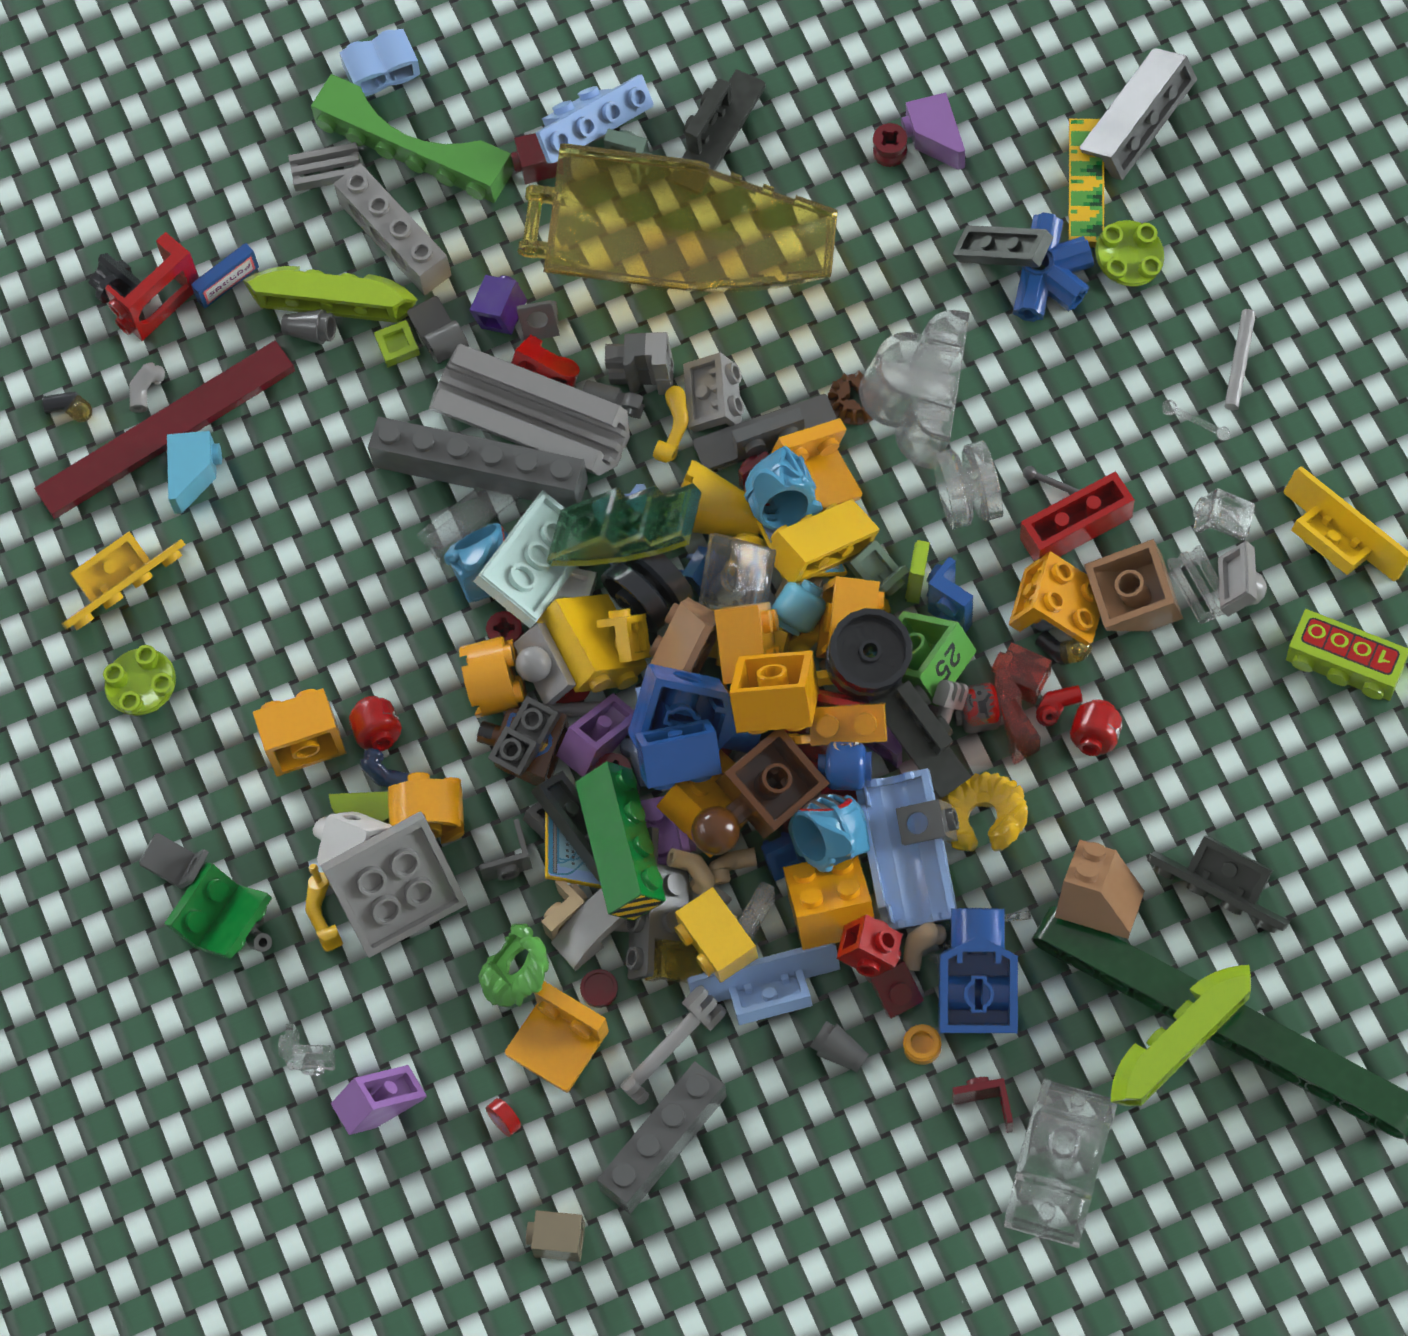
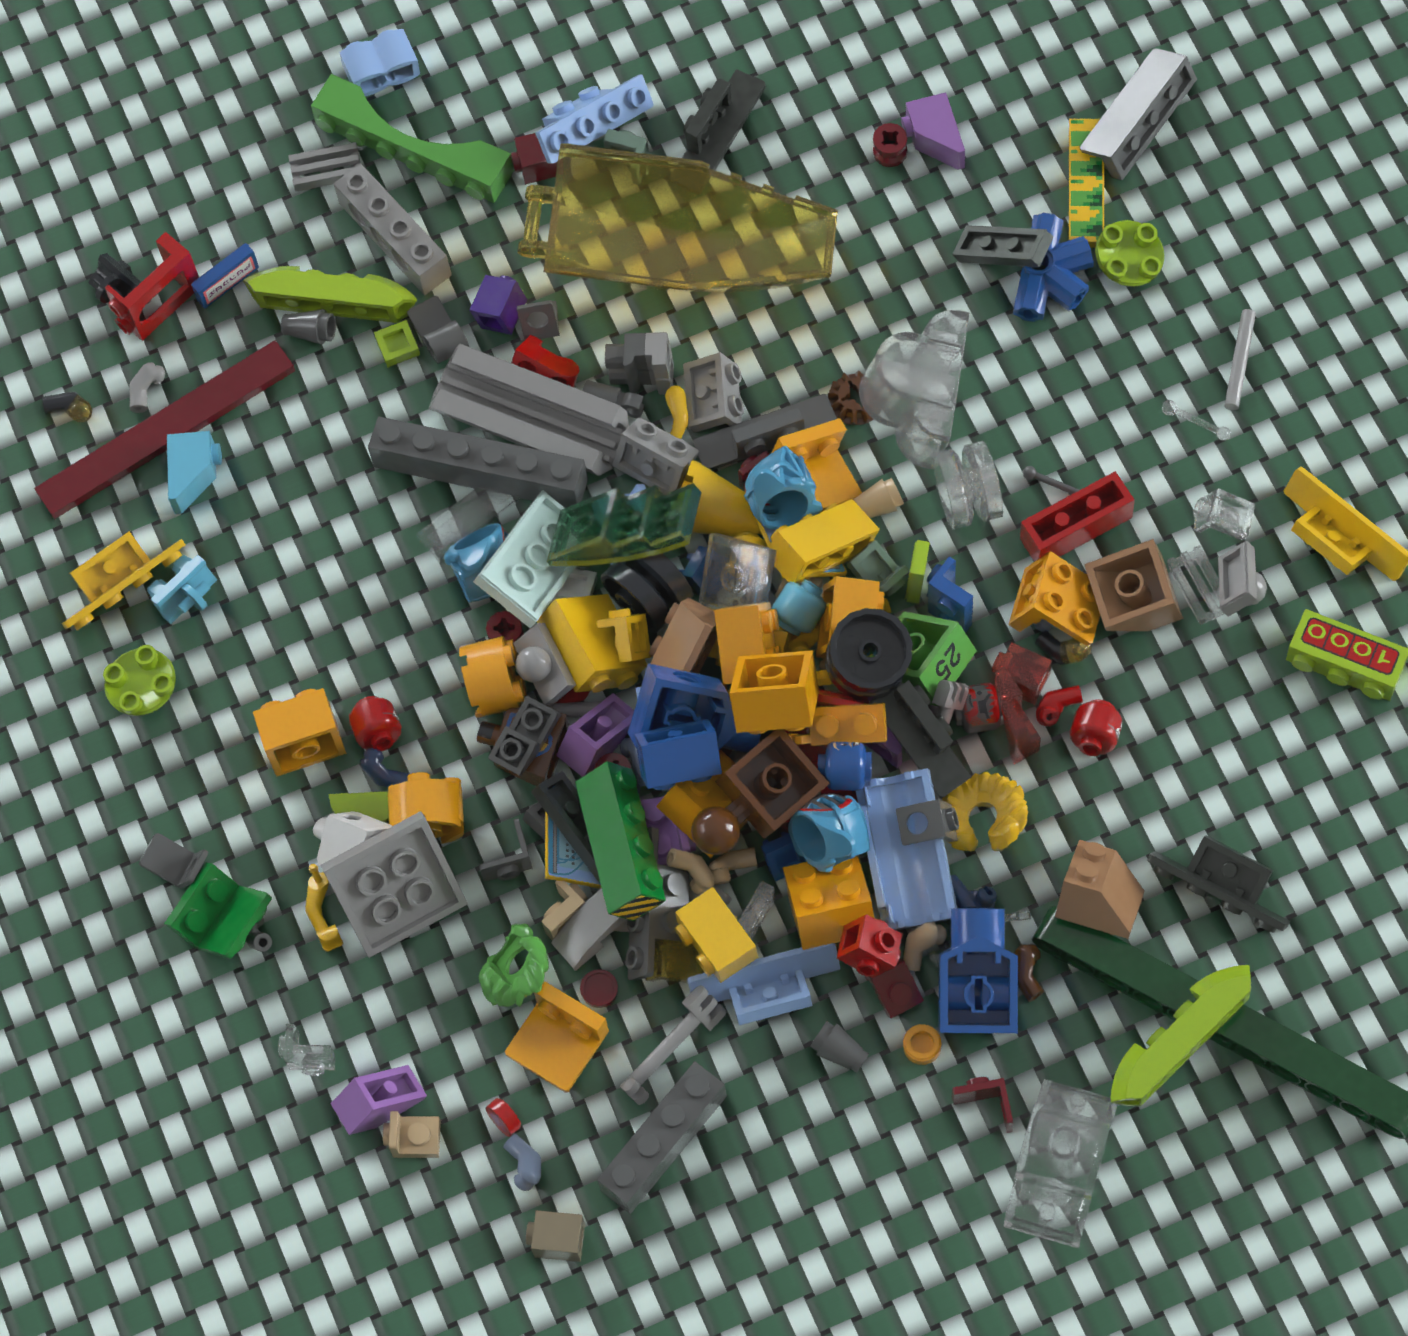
(184, 590): none -> medium azure hips
(412, 1136): none -> tan bracket
(528, 1162): none -> sand blue arm
(653, 456): none -> light grey bracket
(880, 498): none -> tan cone
(966, 898): none -> dark blue arm
(1027, 984): none -> reddish brown arm

